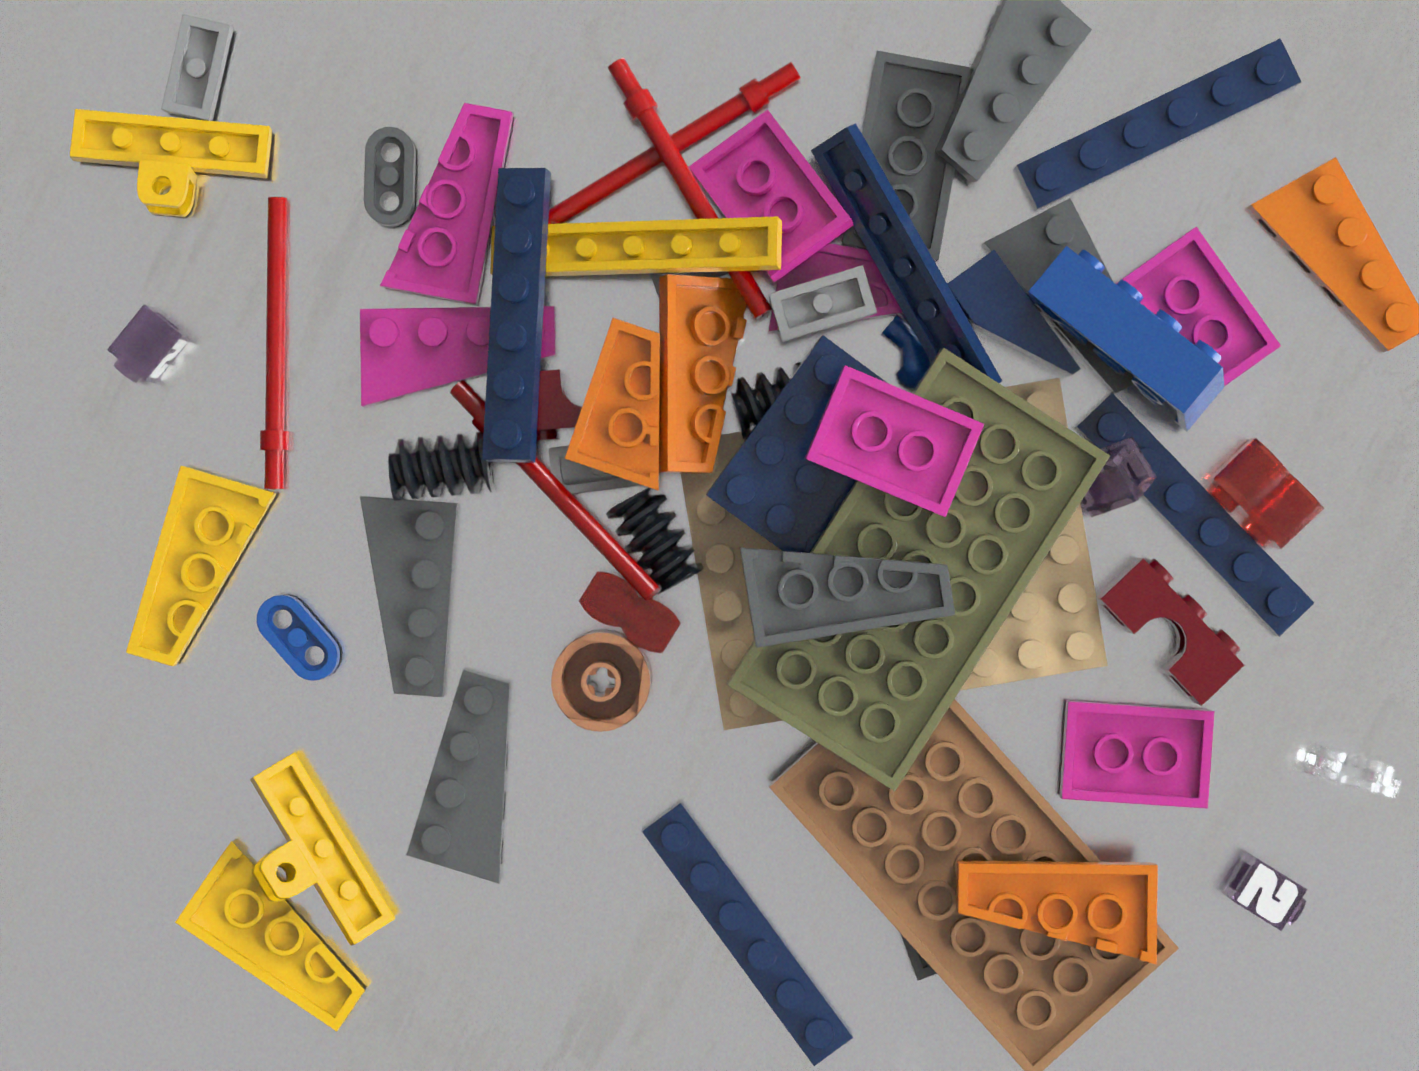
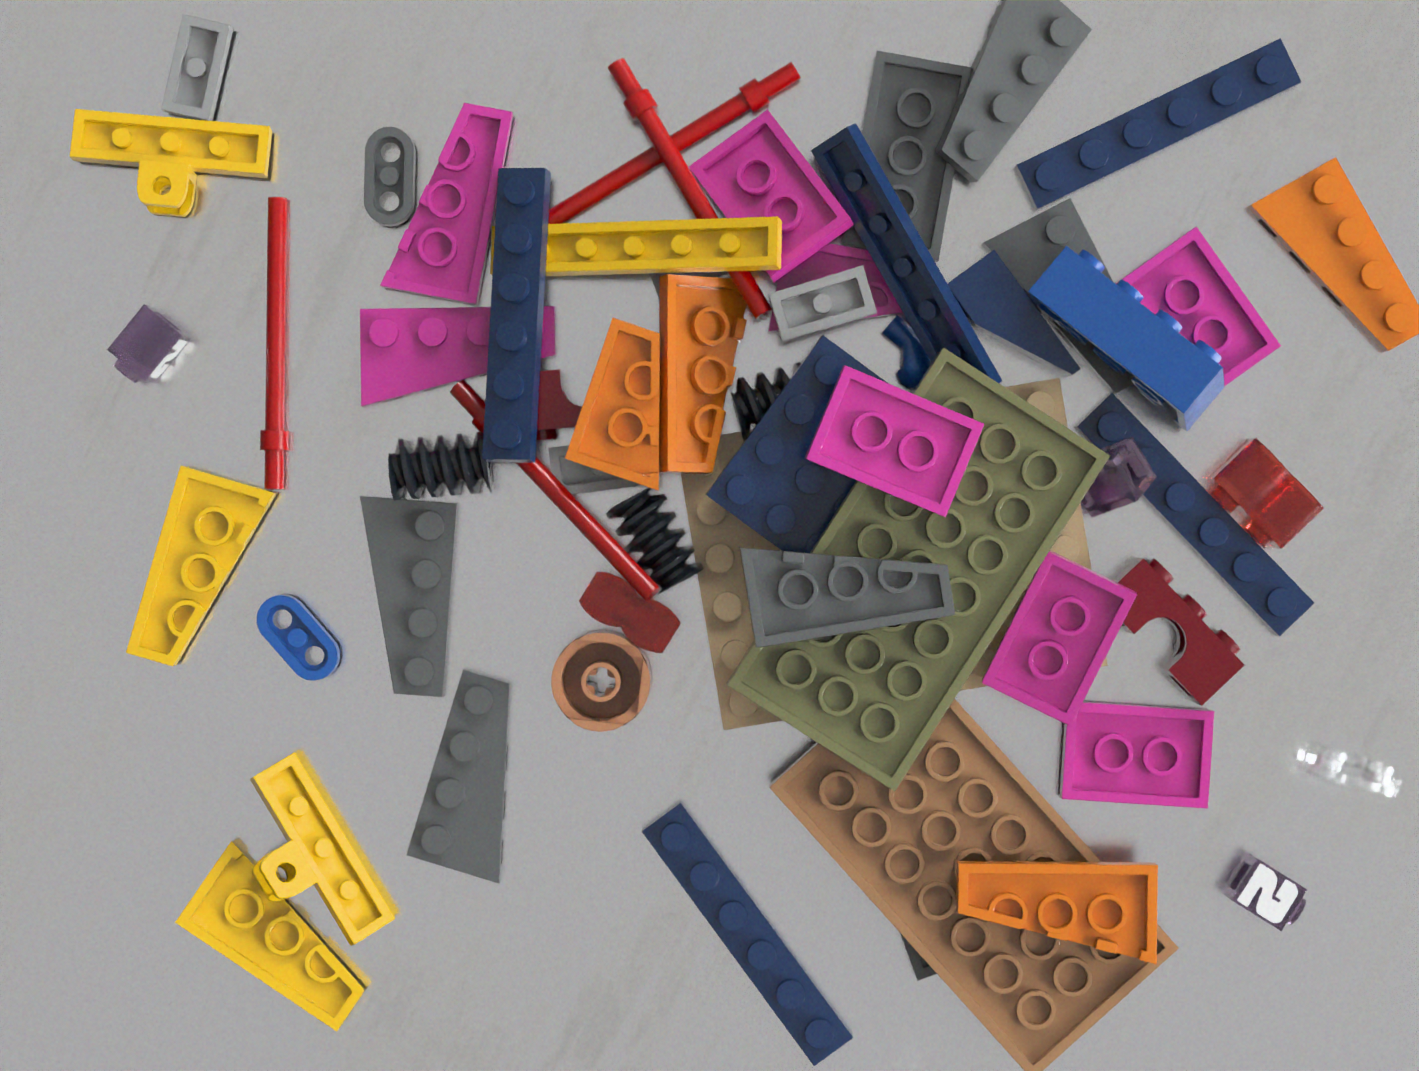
(1059, 637): none -> dark pink plate

